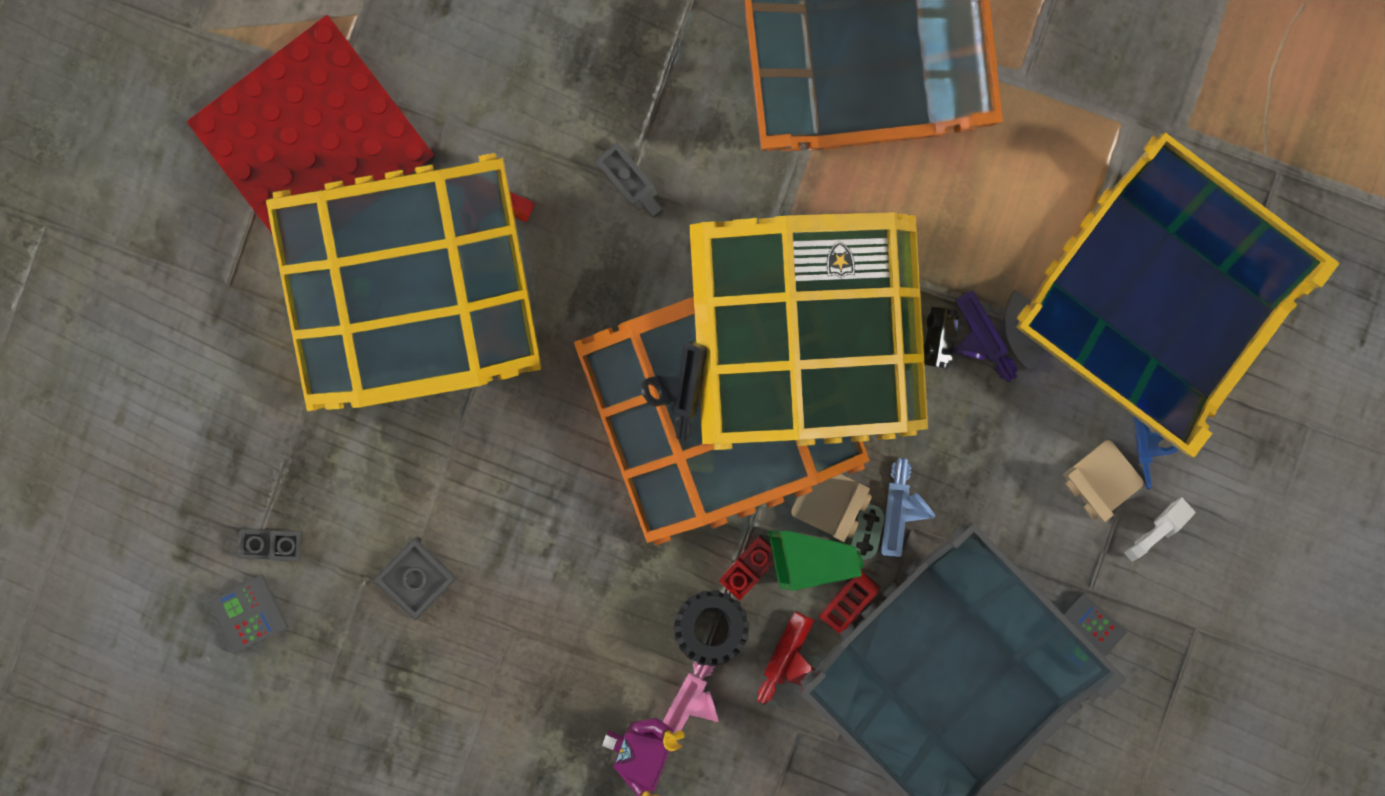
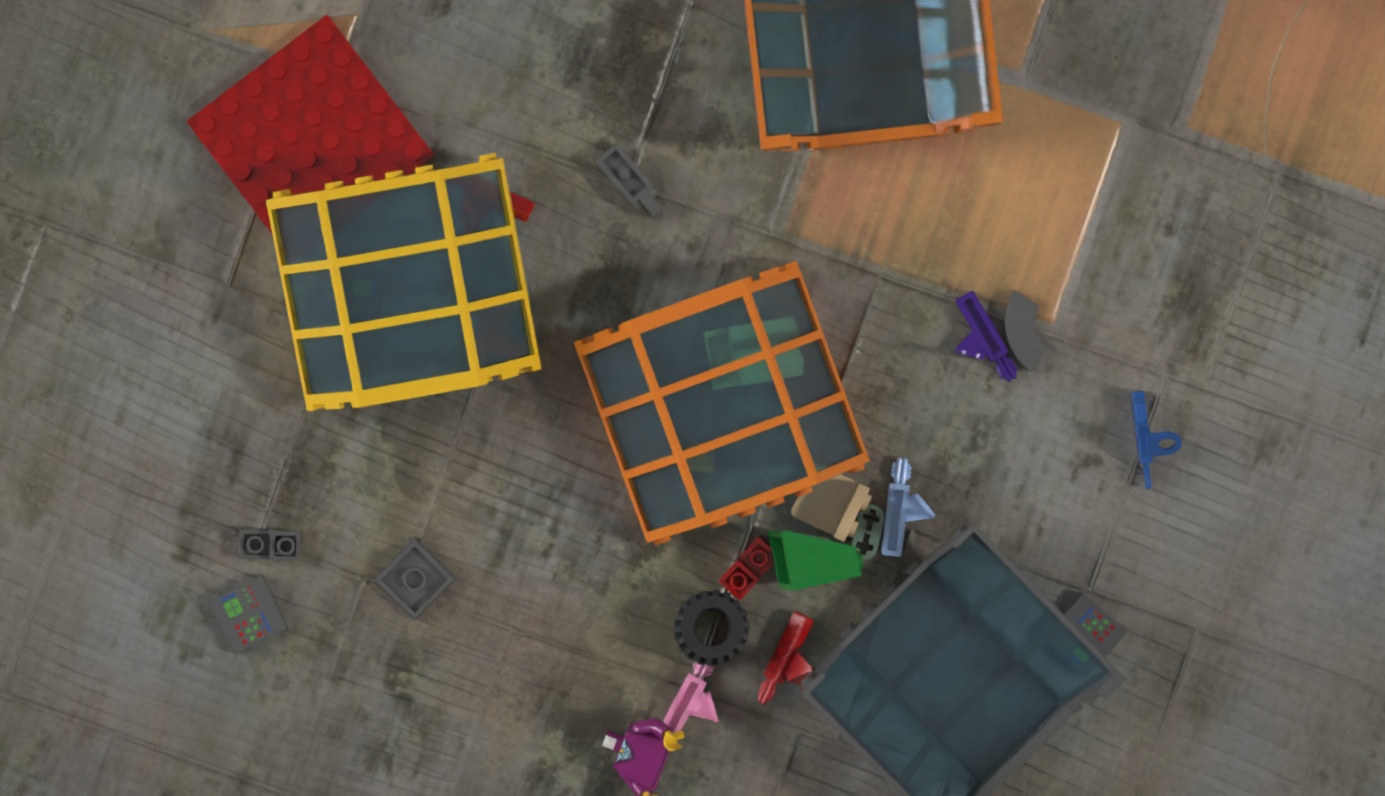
(680, 389): black piece -> none
(809, 328): window -> none
(863, 581): red slope -> none
(940, 323): black hinge -> none
(1103, 480): tan bracket -> none
(1167, 524): white piece -> none
(1172, 291): clear blue window -> none

